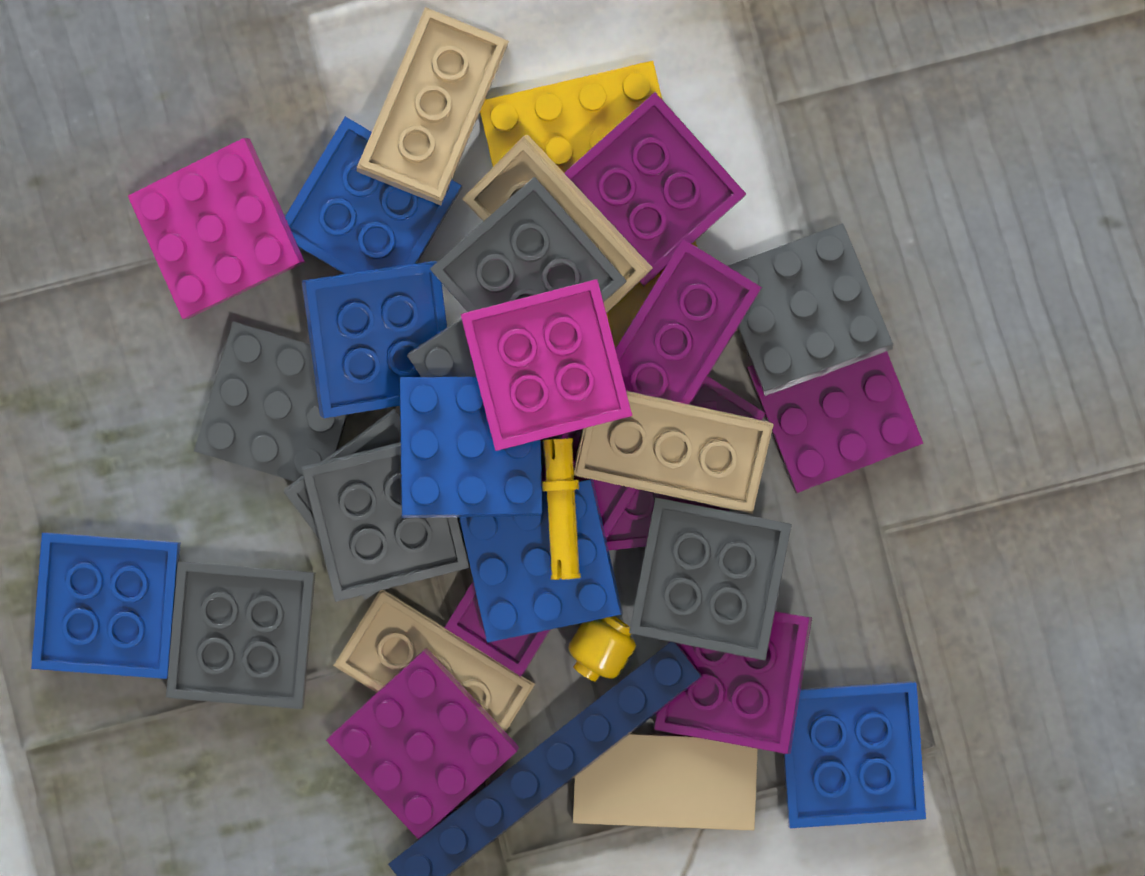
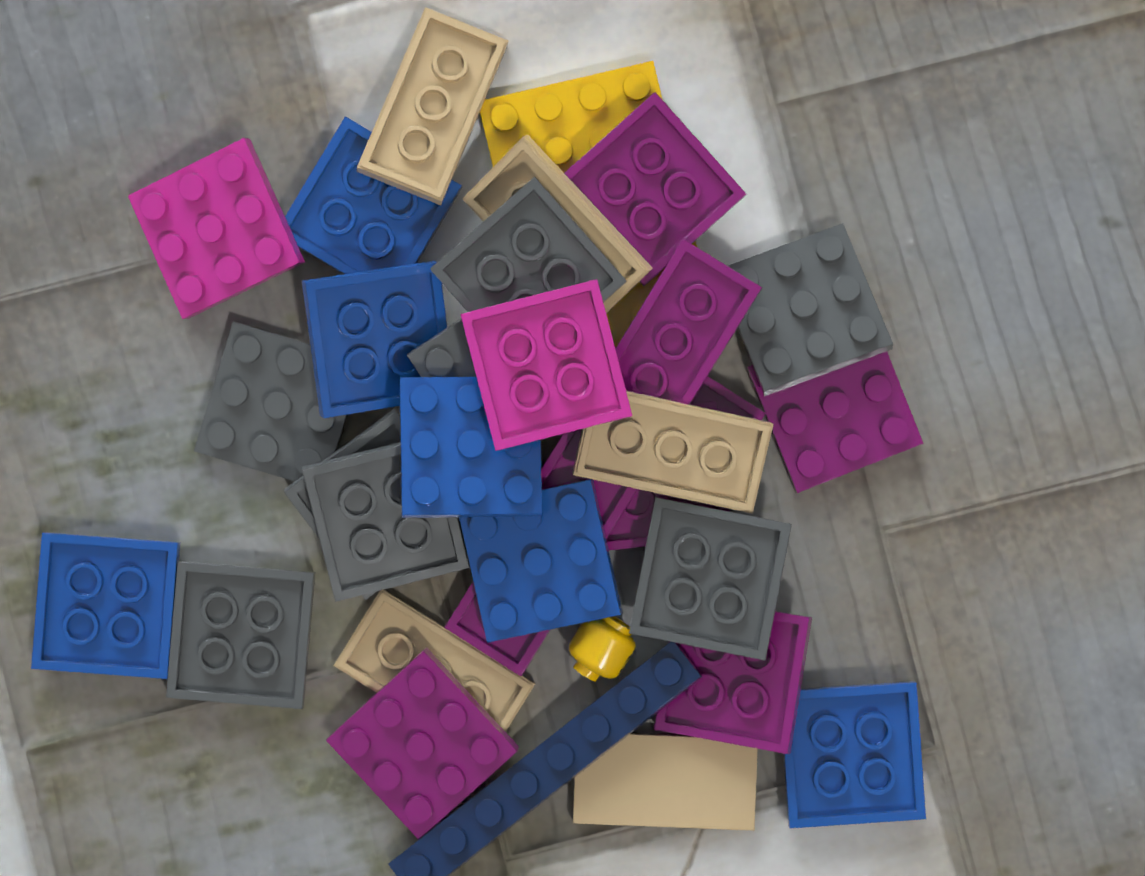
(561, 508): yellow pin -> none

